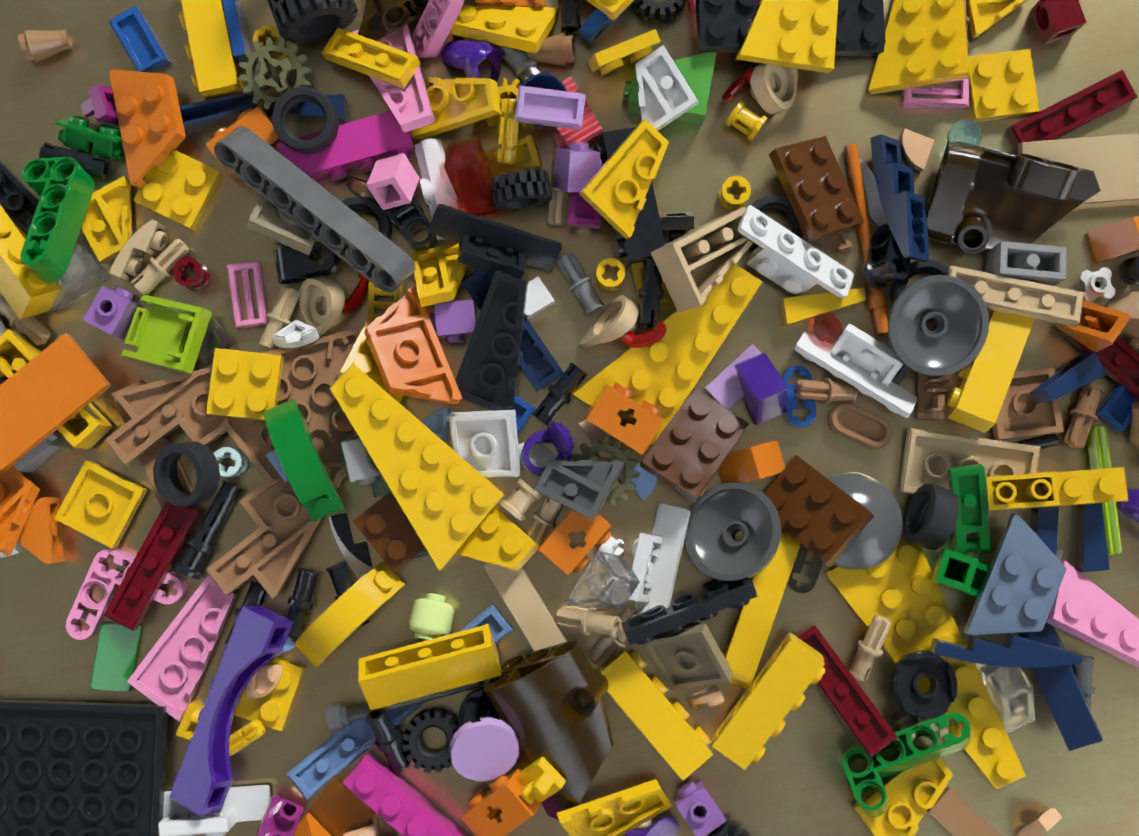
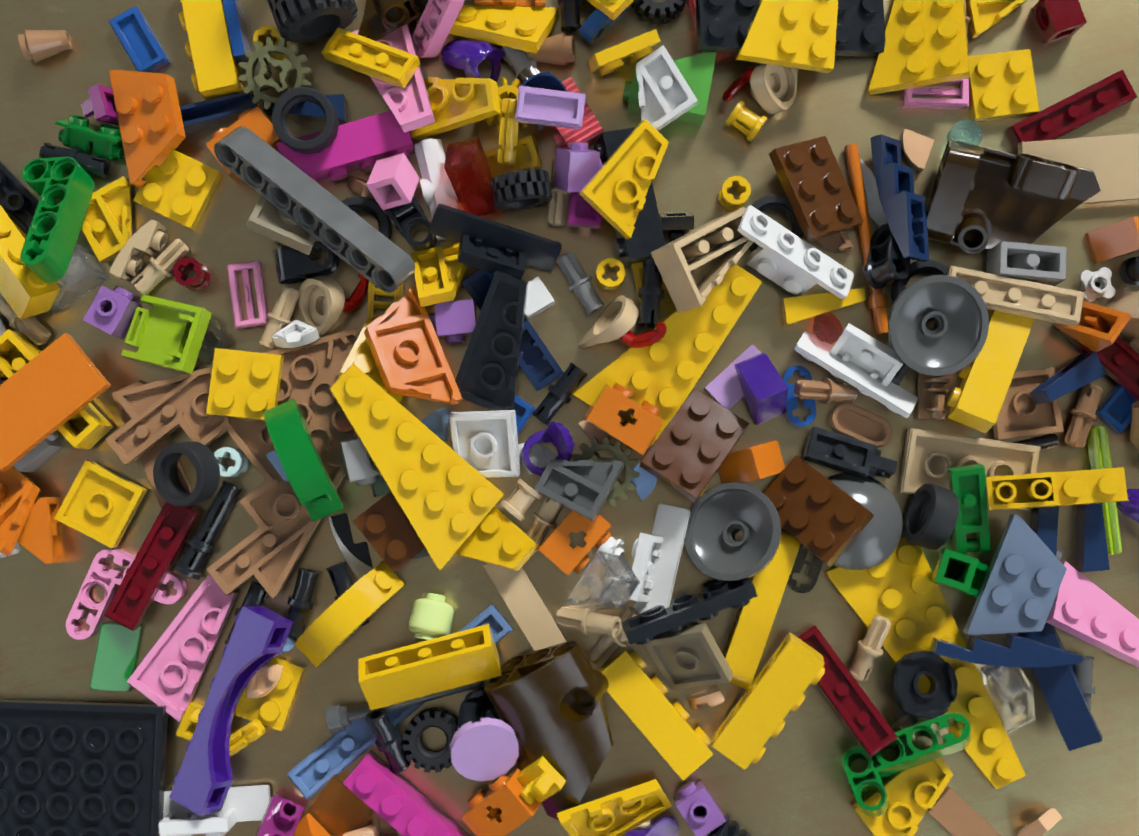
(847, 454): none -> black hinge

